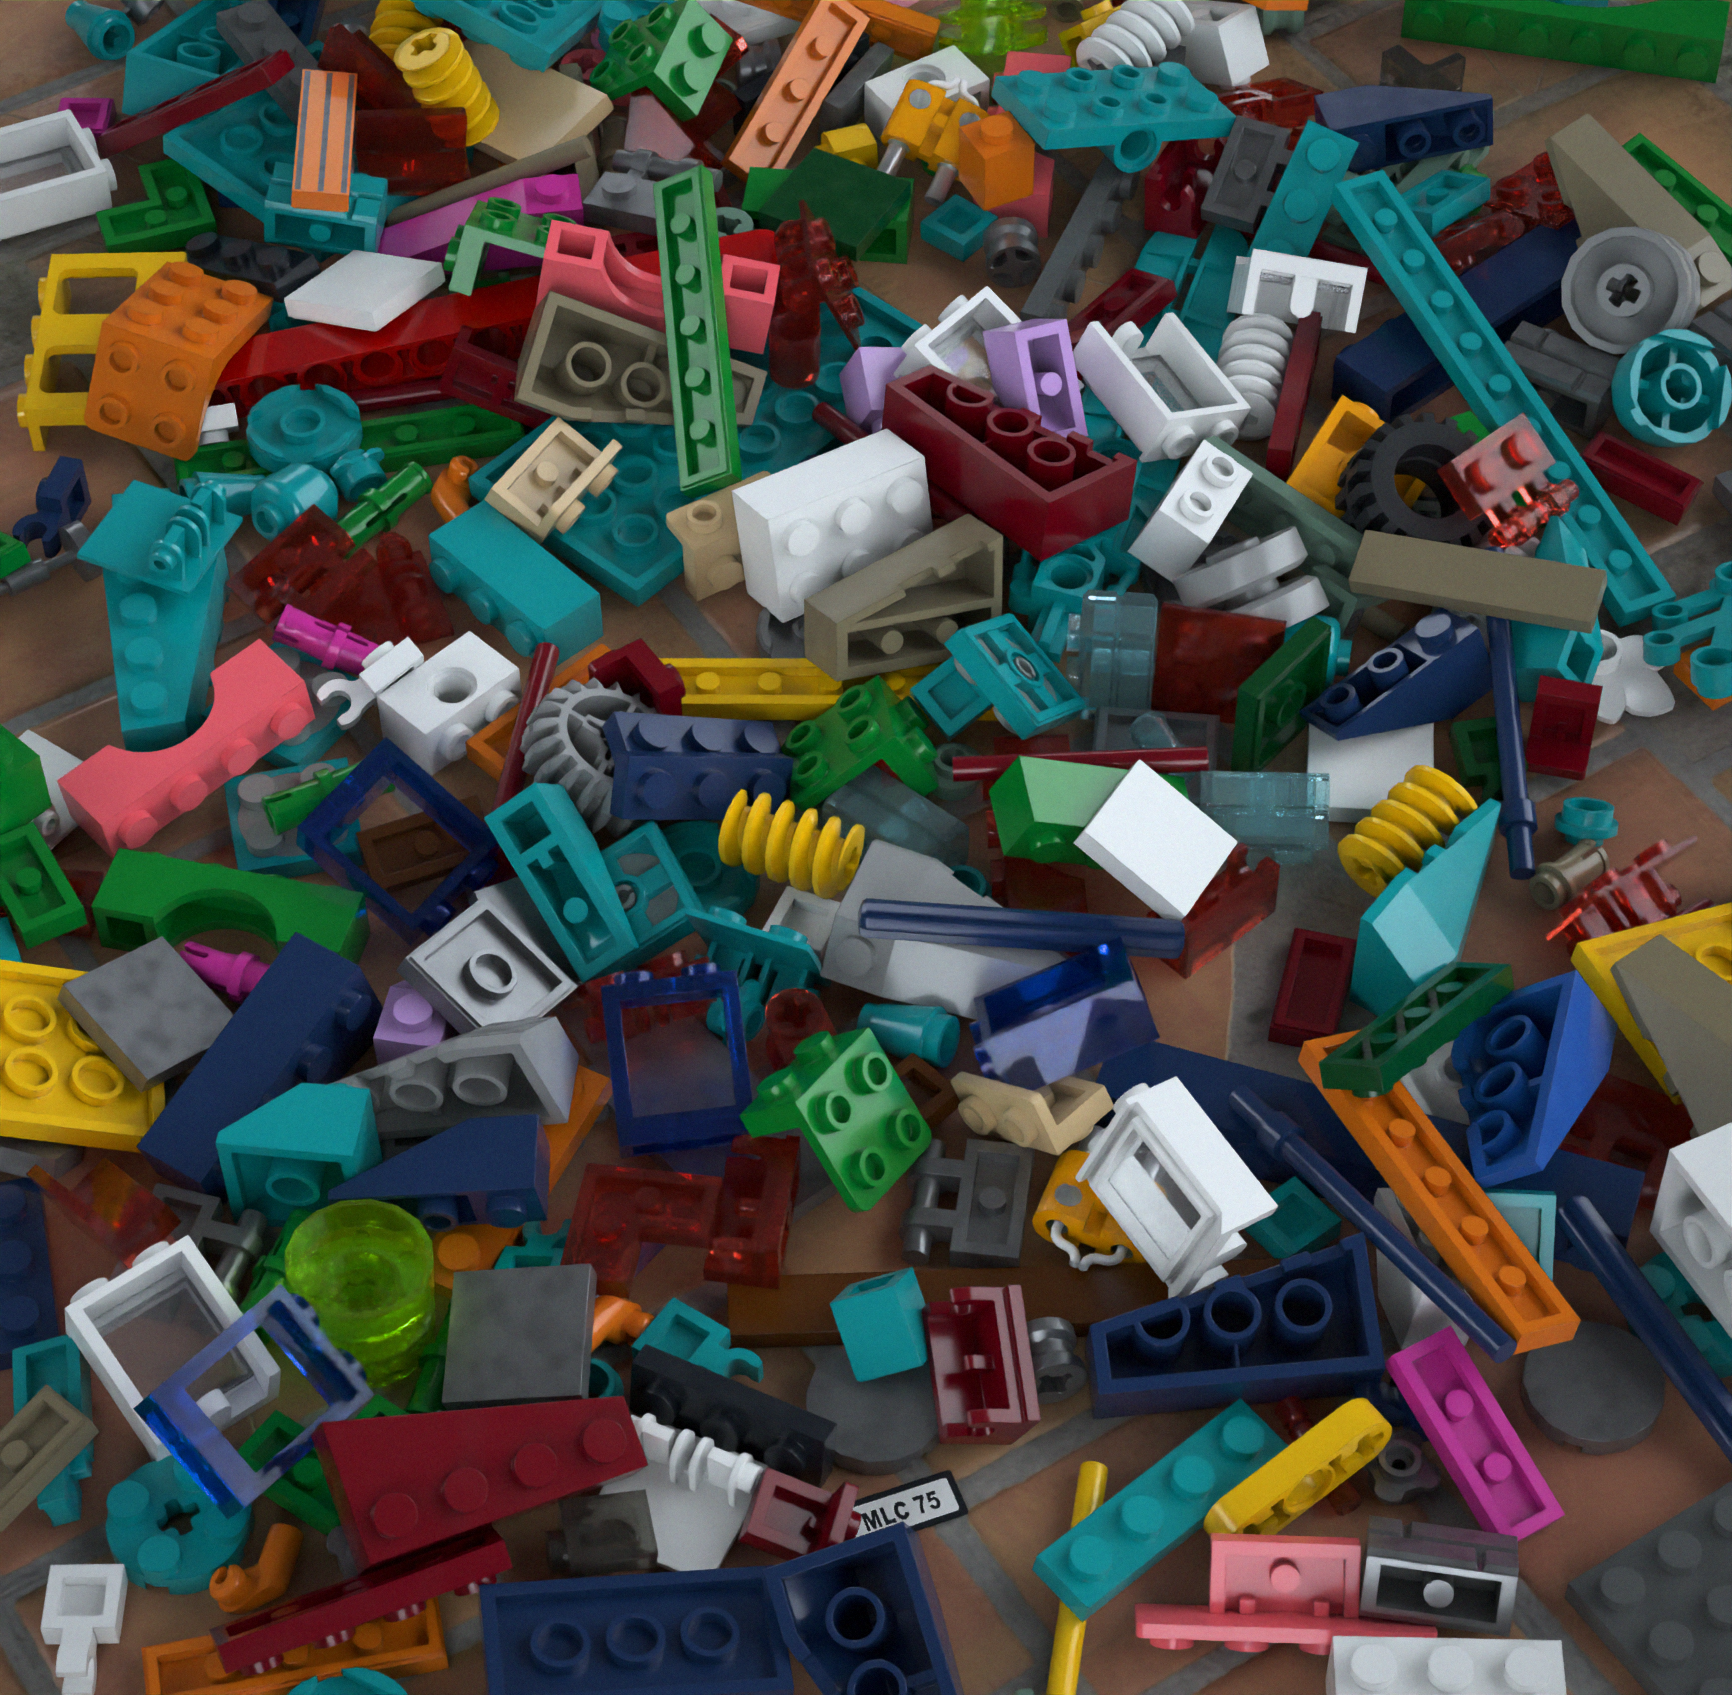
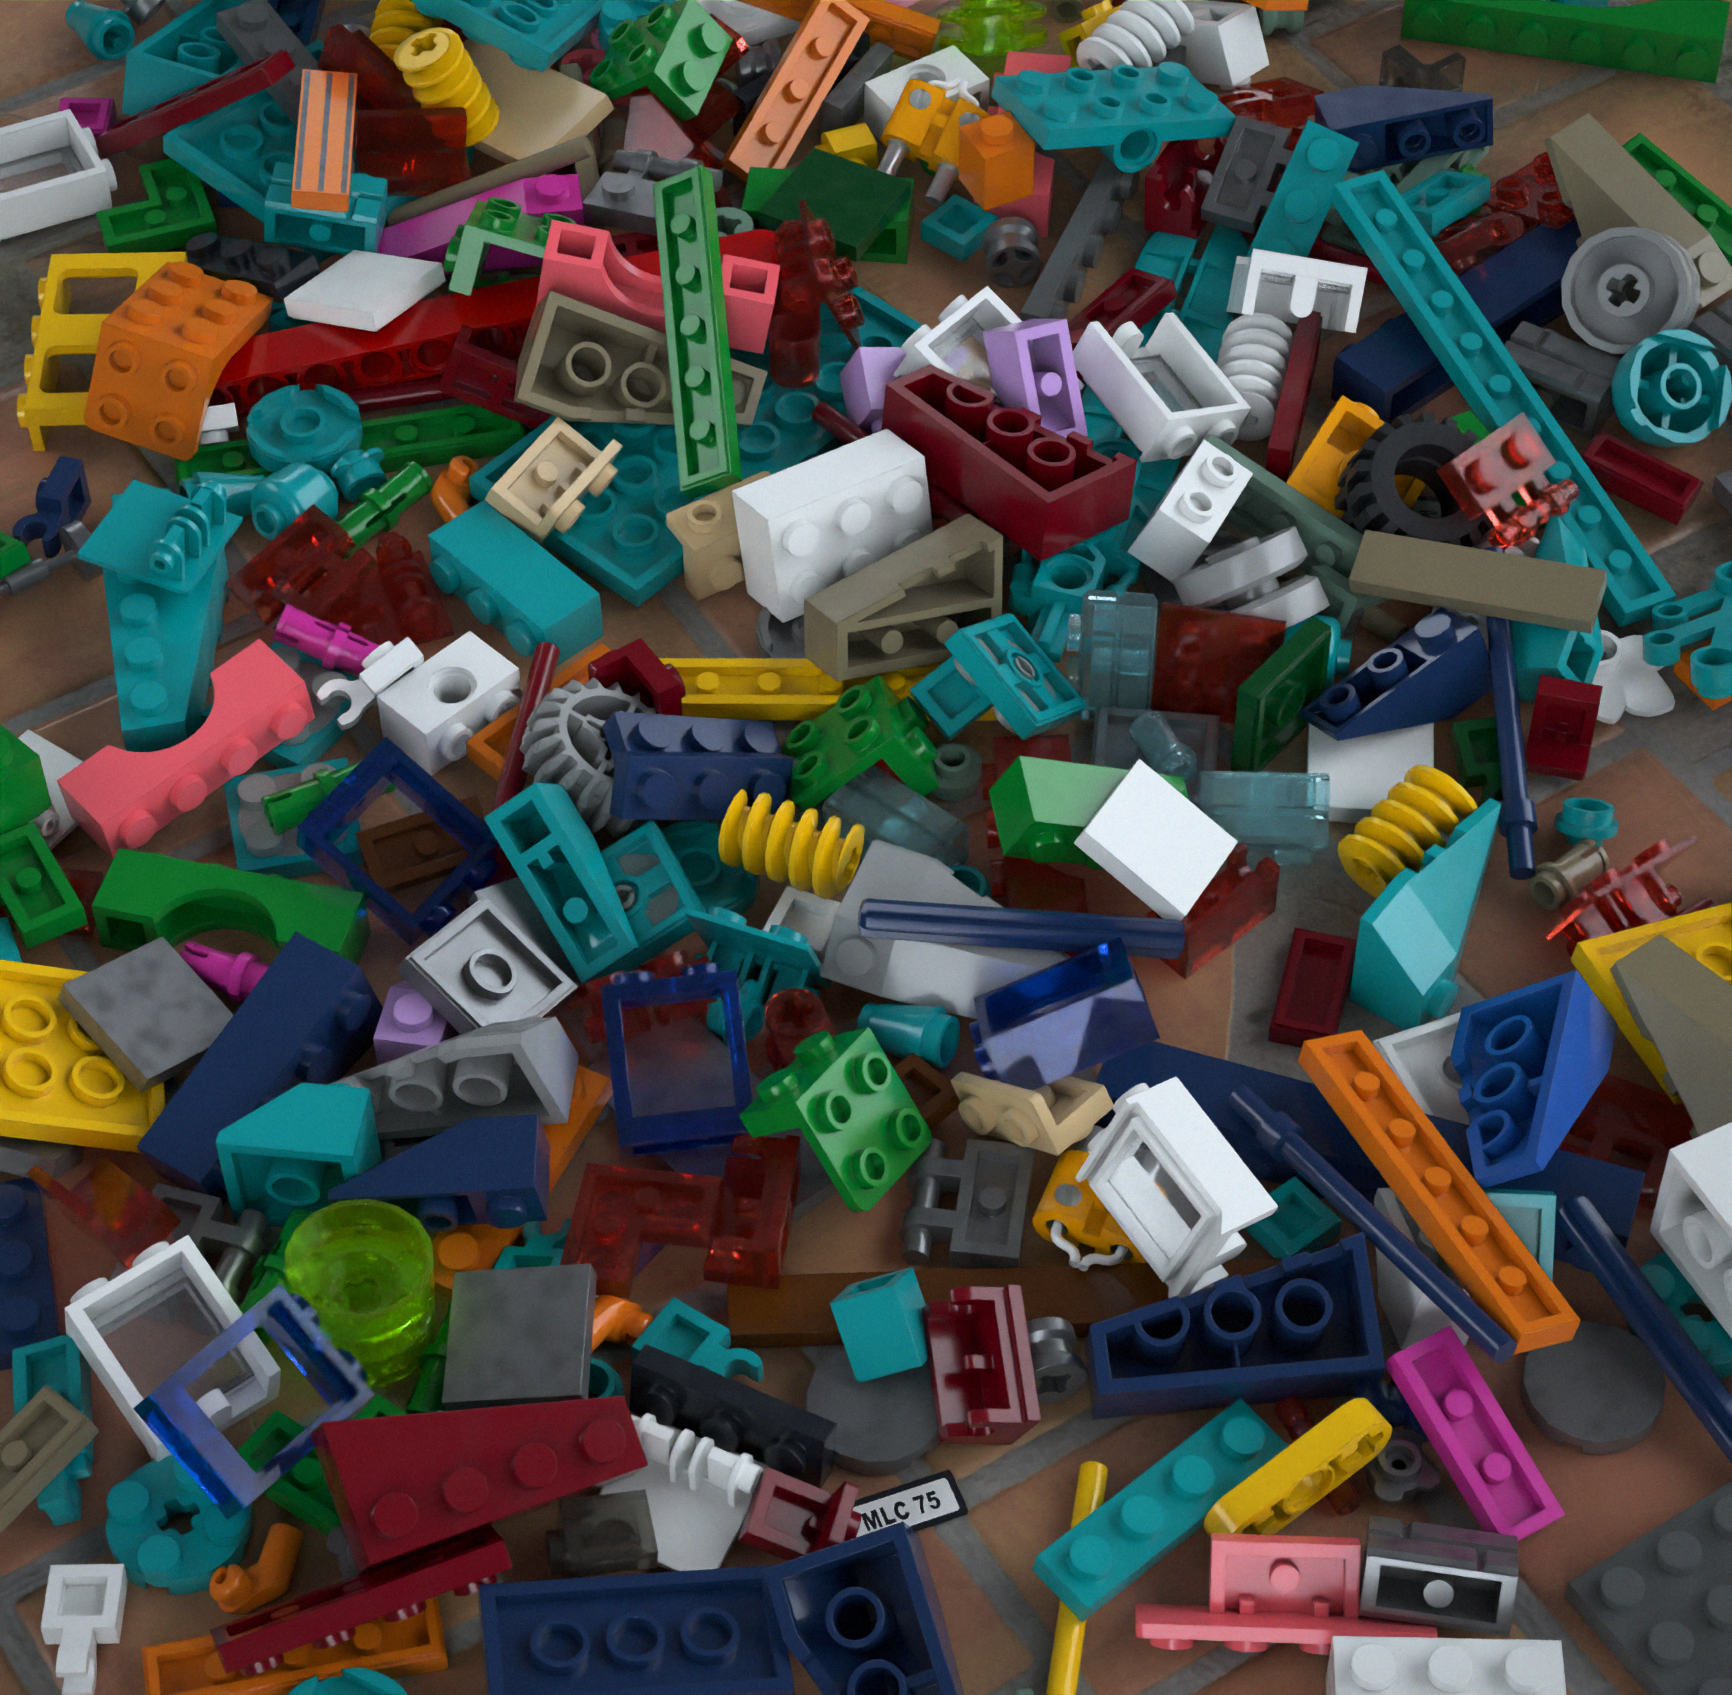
(1158, 759): dark red bar -> none
(1416, 1028): dark green plate -> none

